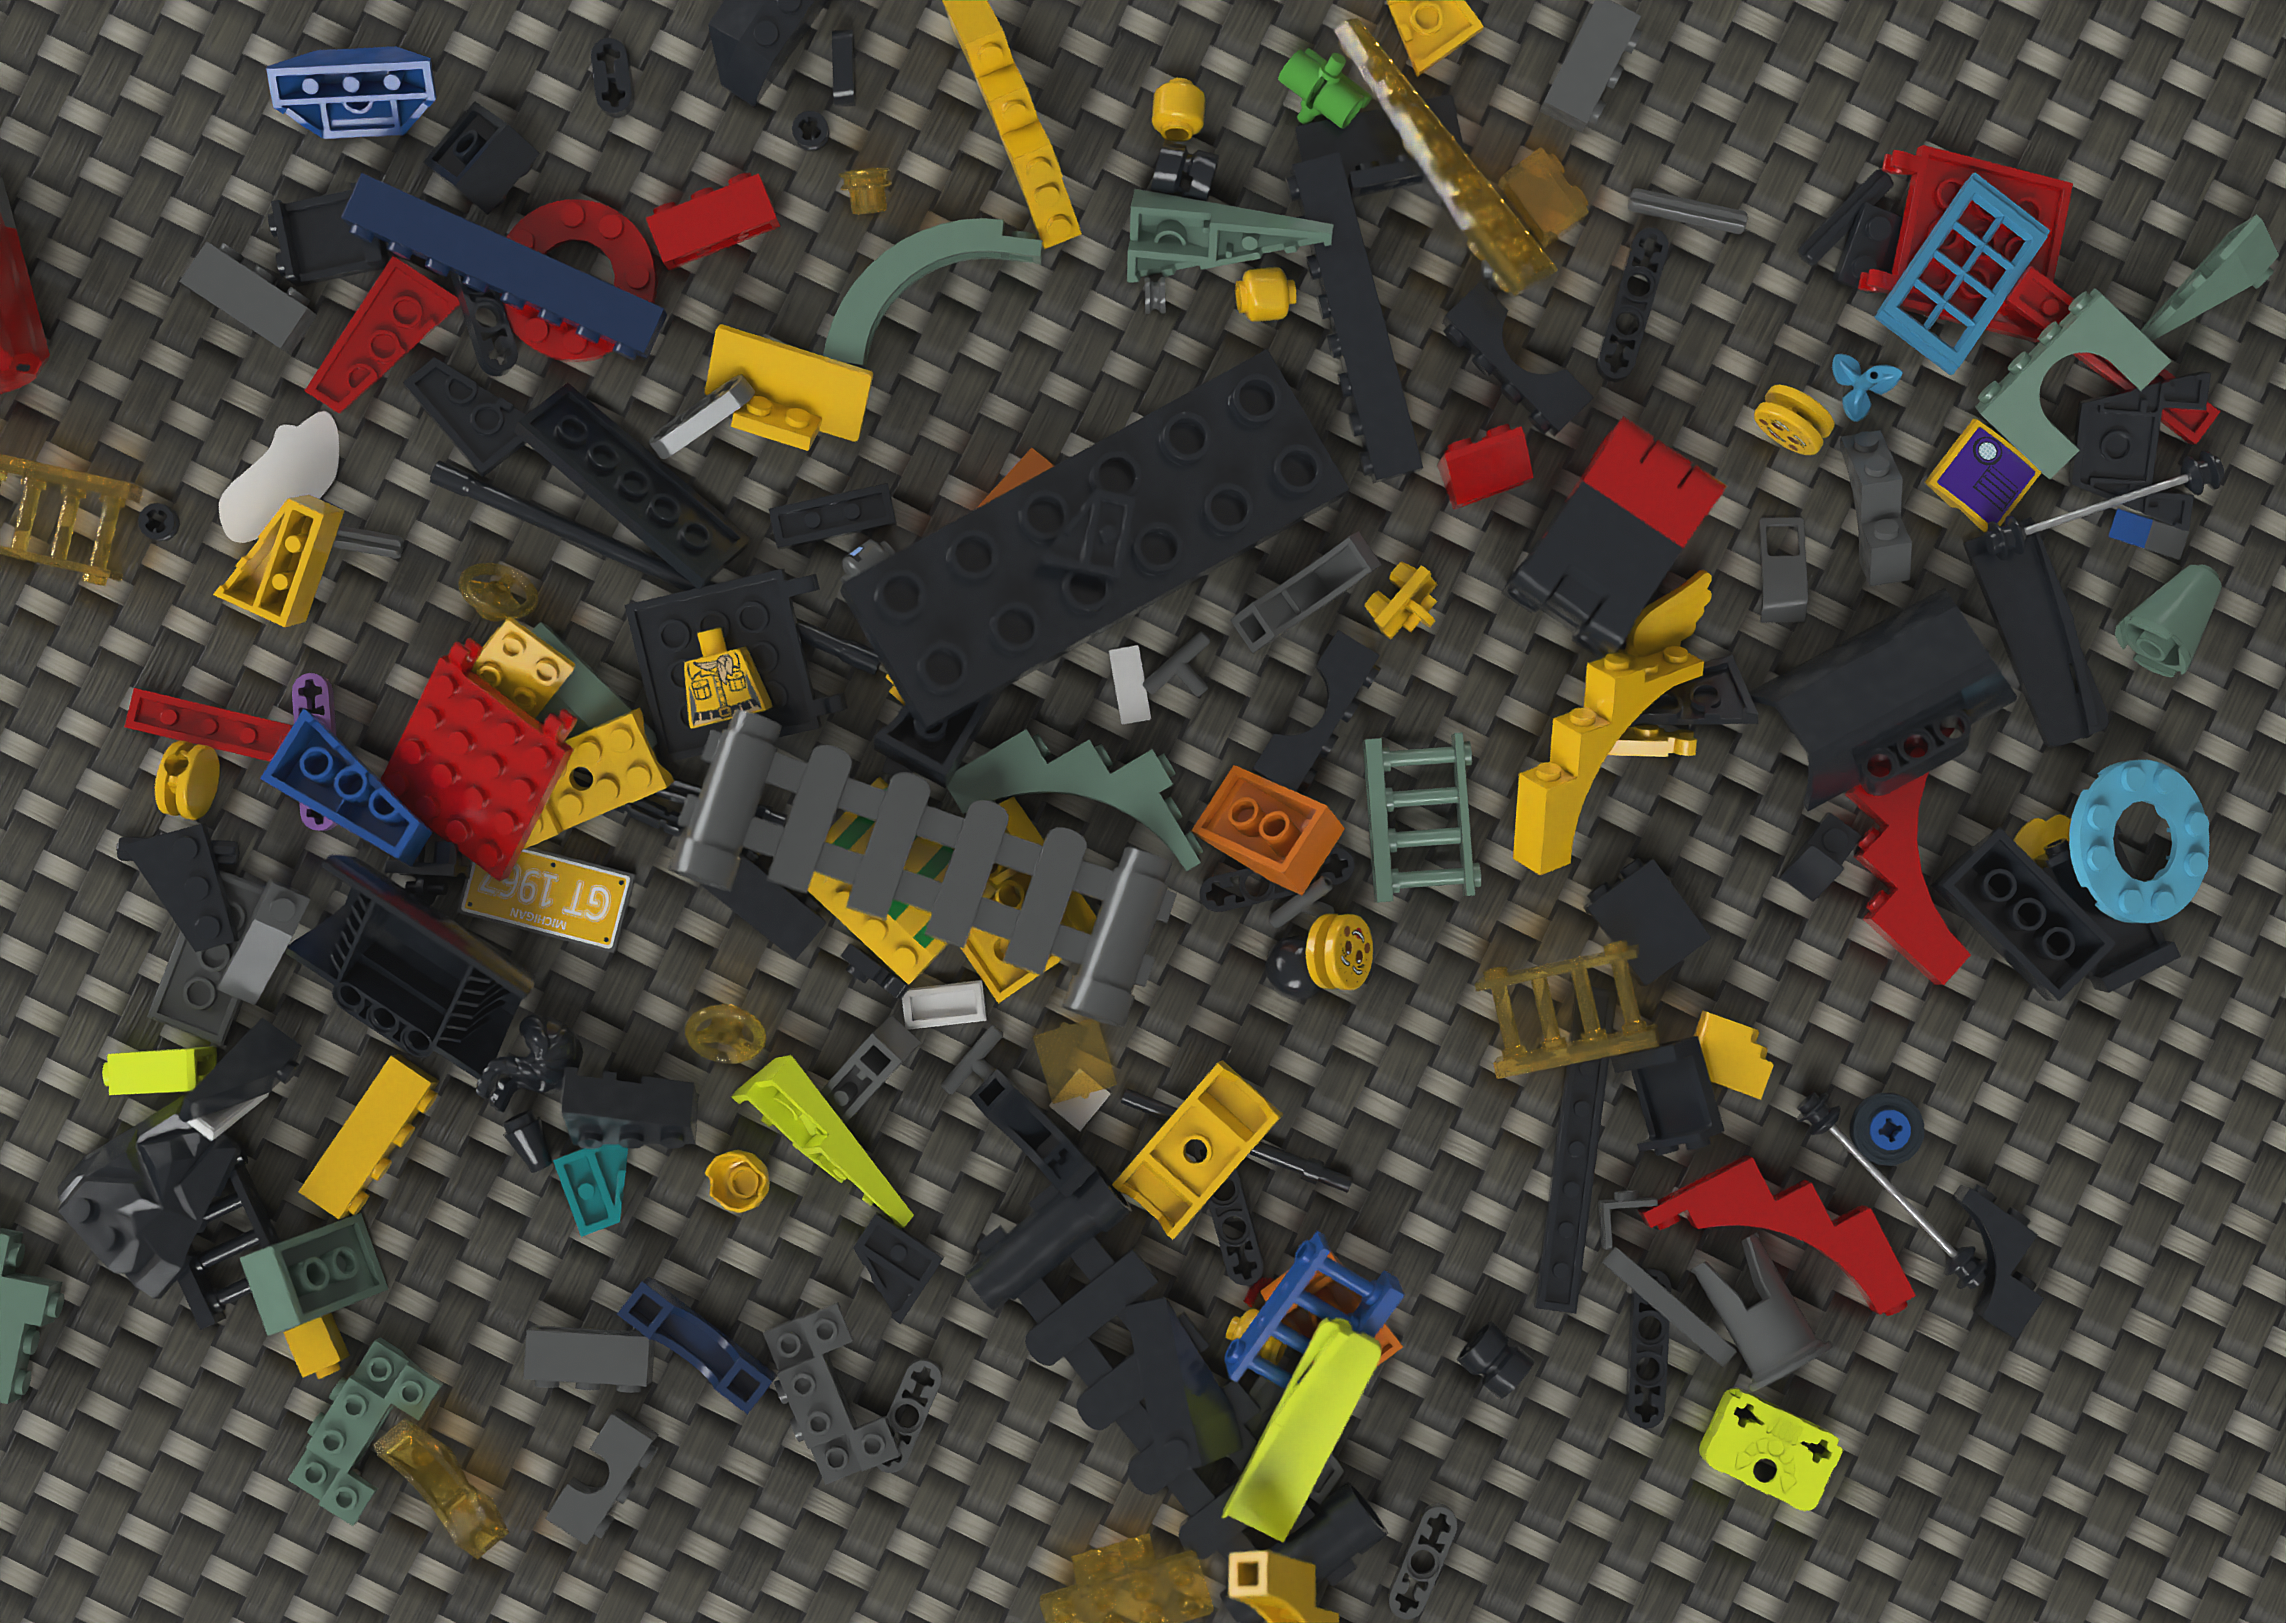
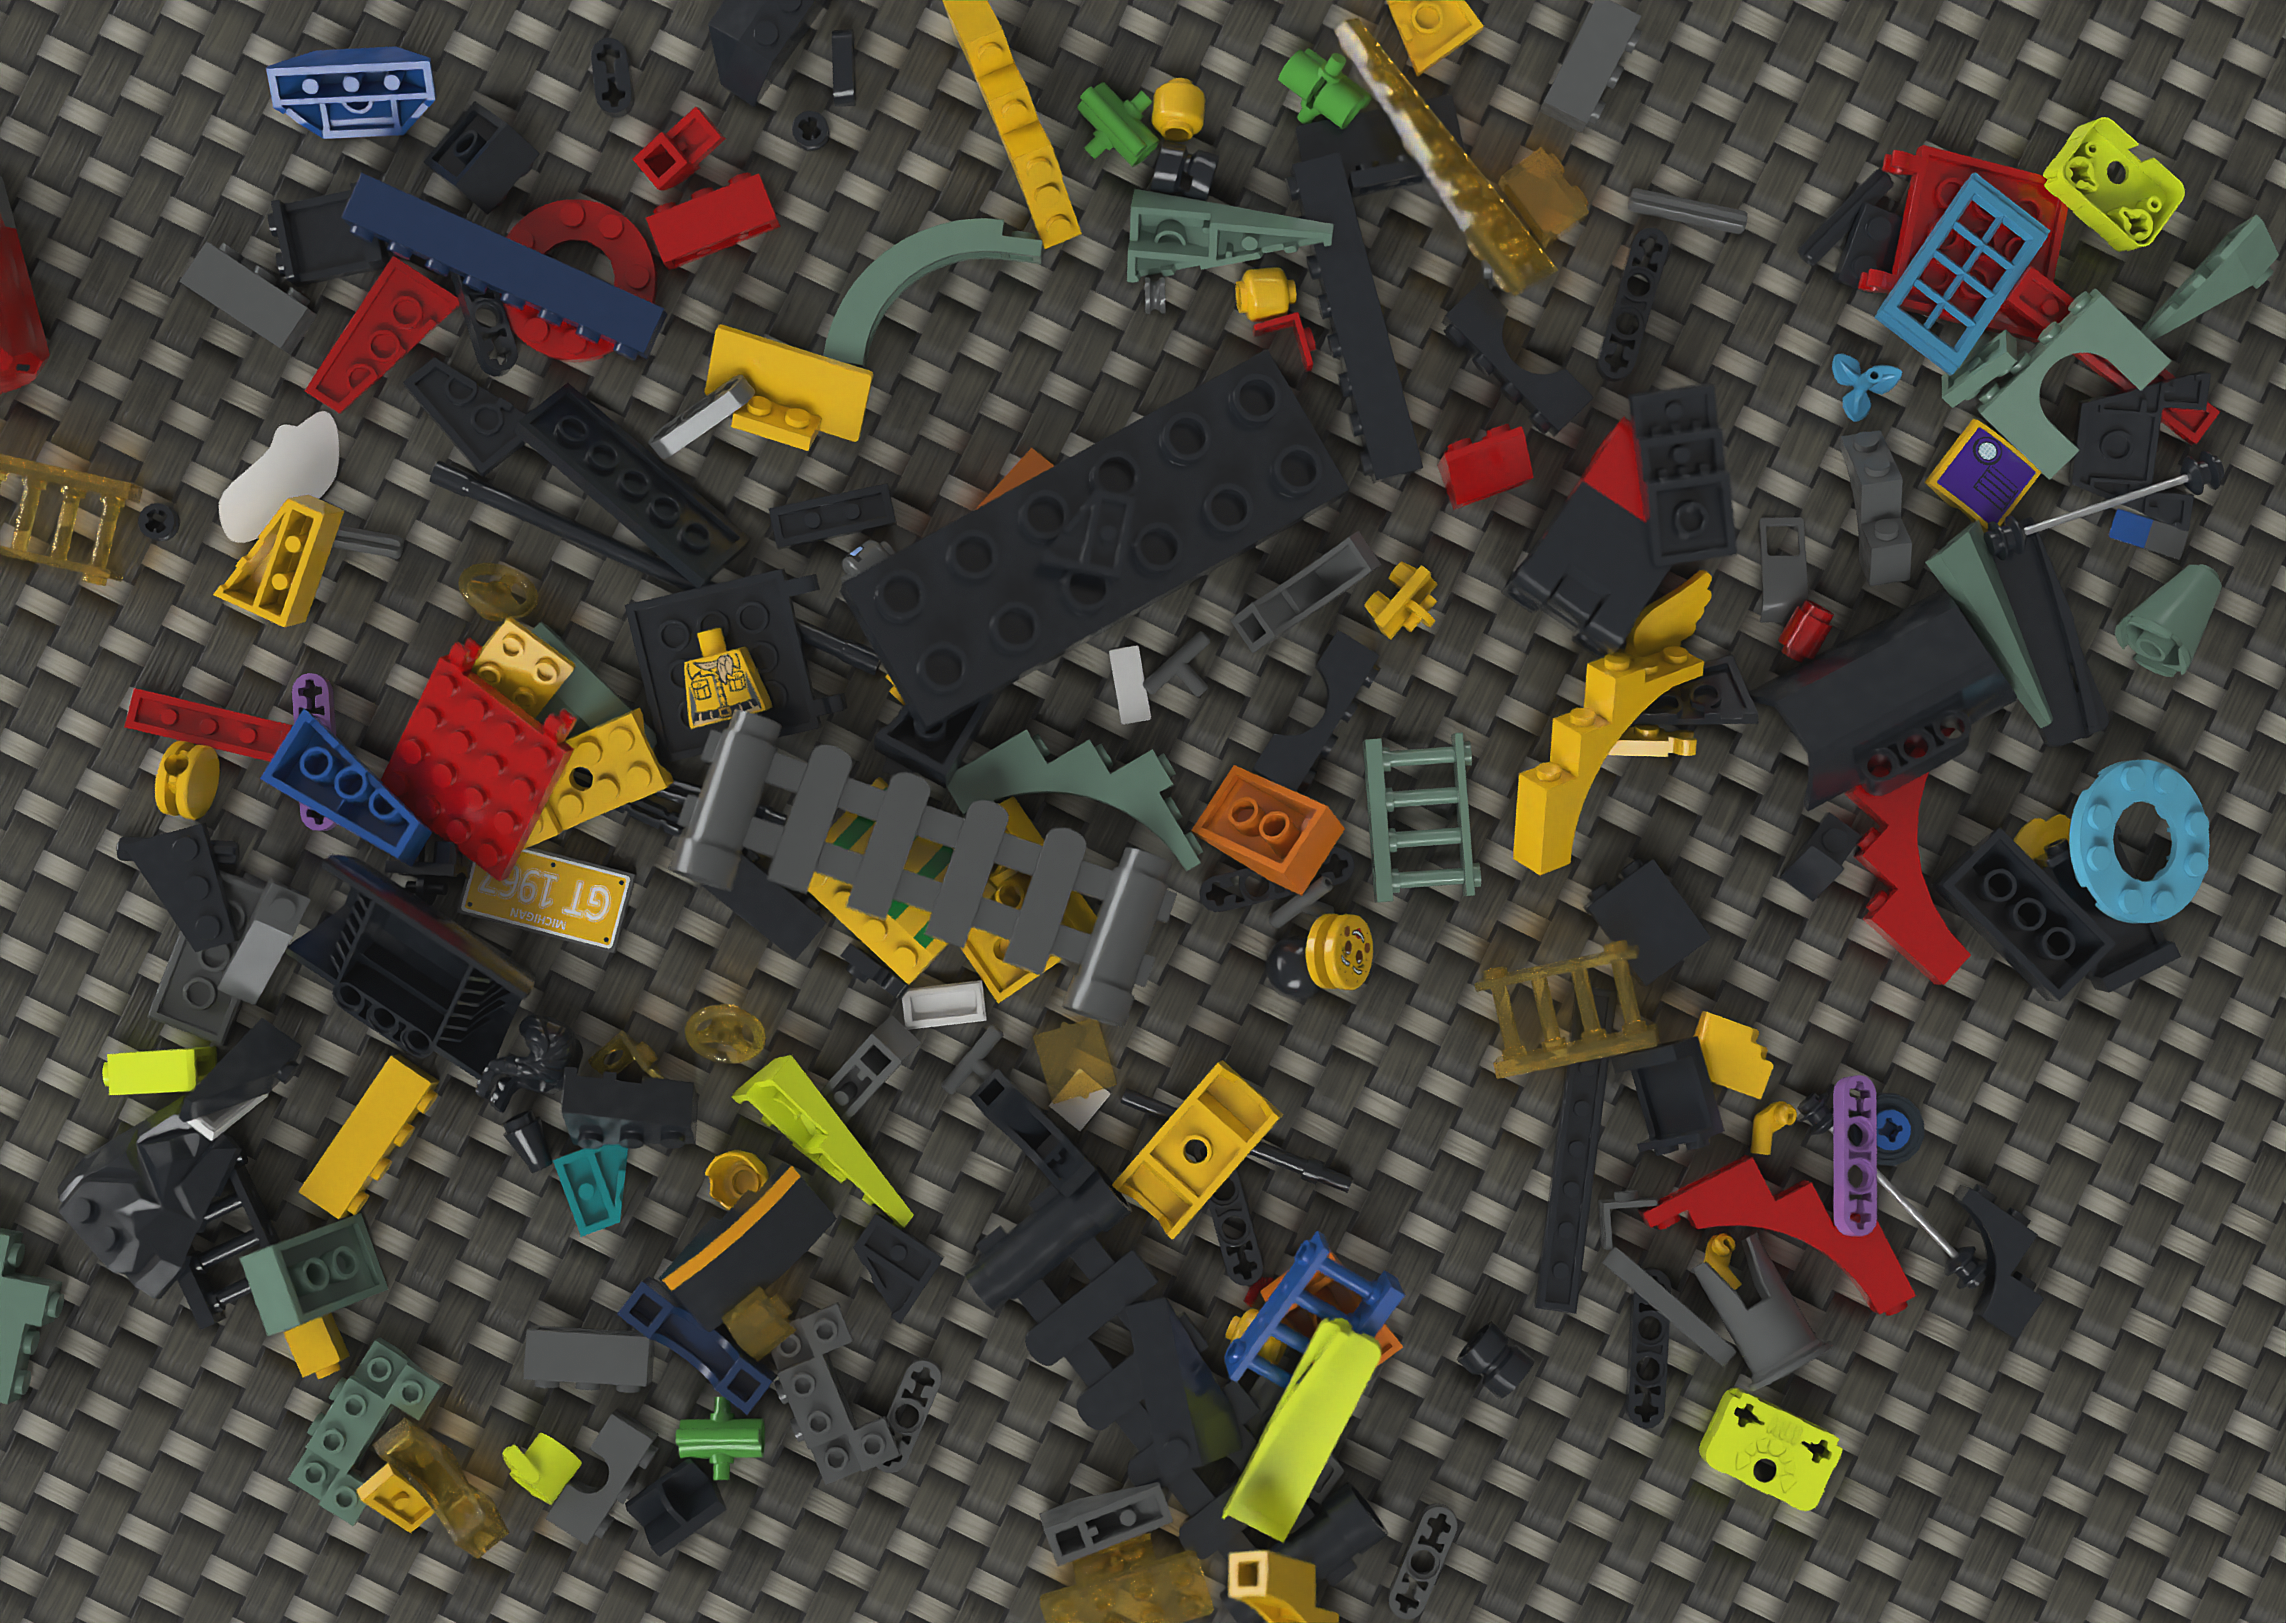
(395, 1498): none -> yellow plate
(543, 1467): none -> neon yellow piece
(631, 1050): none -> clear yellow bracket
(676, 1505): none -> black panel
(677, 154): none -> red brick
(721, 1438): none -> bright green pin
(747, 1246): none -> black slope
(759, 1323): none -> clear yellow brick
(866, 189): clear yellow piece -> none
(1103, 1521): none -> dark grey slope
(1117, 124): none -> bright green pin
(1303, 335): none -> red bracket
(1683, 474): none -> black slope
(1718, 1256): none -> yellow arm
(1769, 1121): none -> yellow arm
(1794, 419): yellow head -> none
(1806, 631): none -> red brick
(1862, 1156): none -> medium lavender beam
(1976, 587): none -> sand green wedge
(1984, 362): none -> sand green plate
(2123, 213): none -> neon yellow axle

